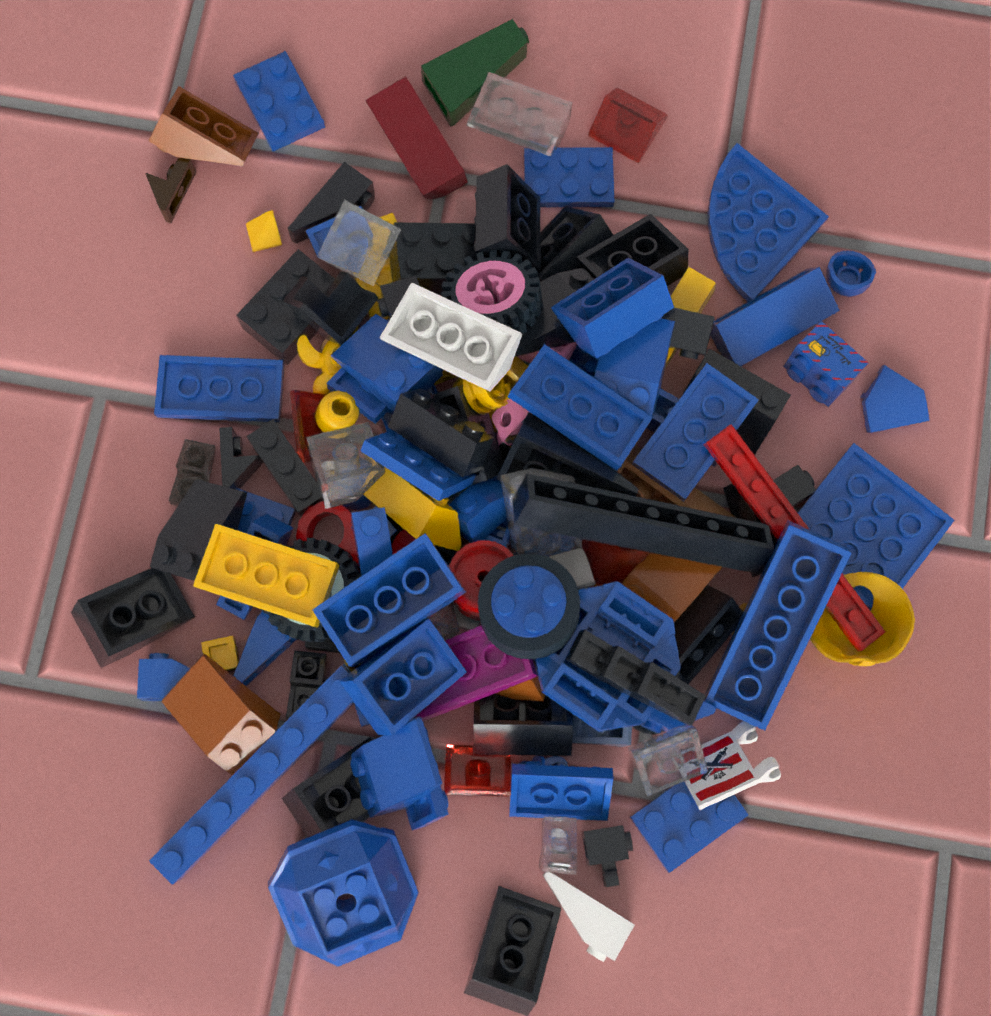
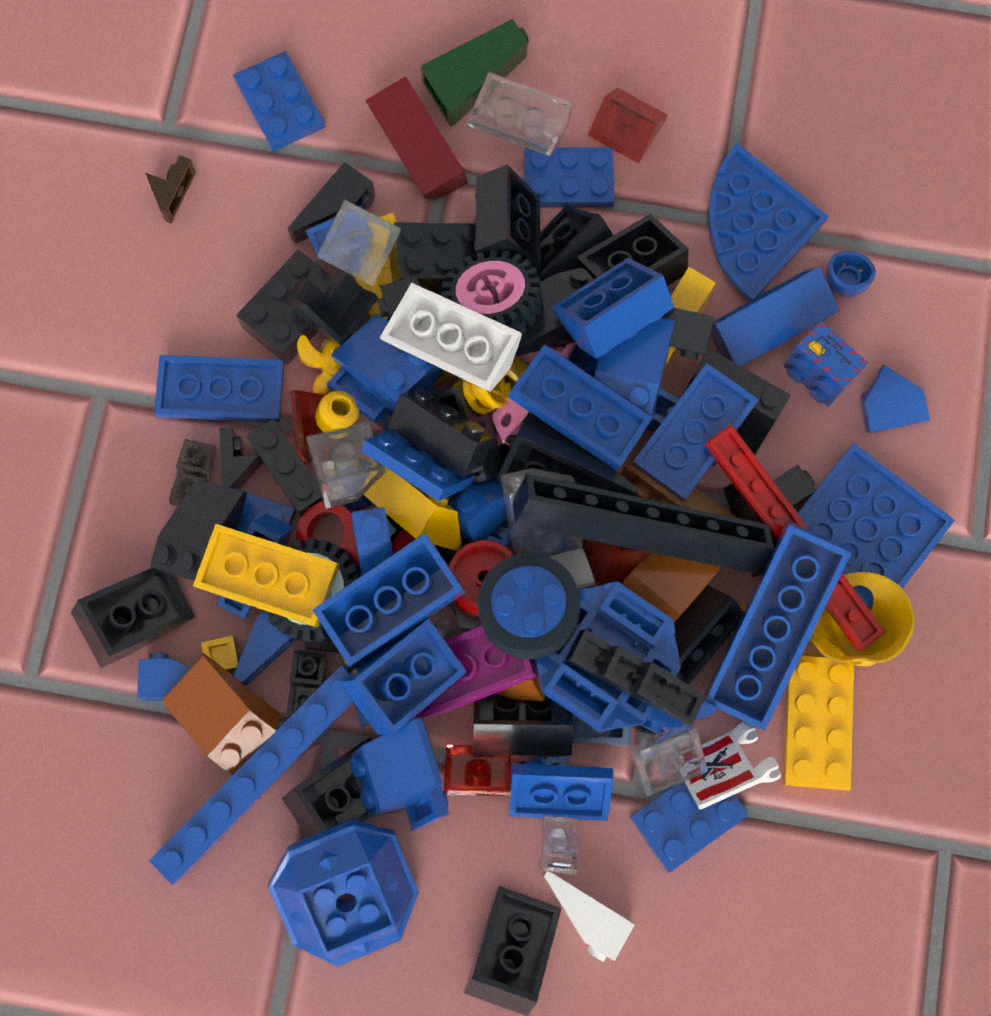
(201, 131): dark orange slope -> none
(263, 232): yellow slope -> none
(604, 848): black brick -> none
(819, 724): none -> yellow plate

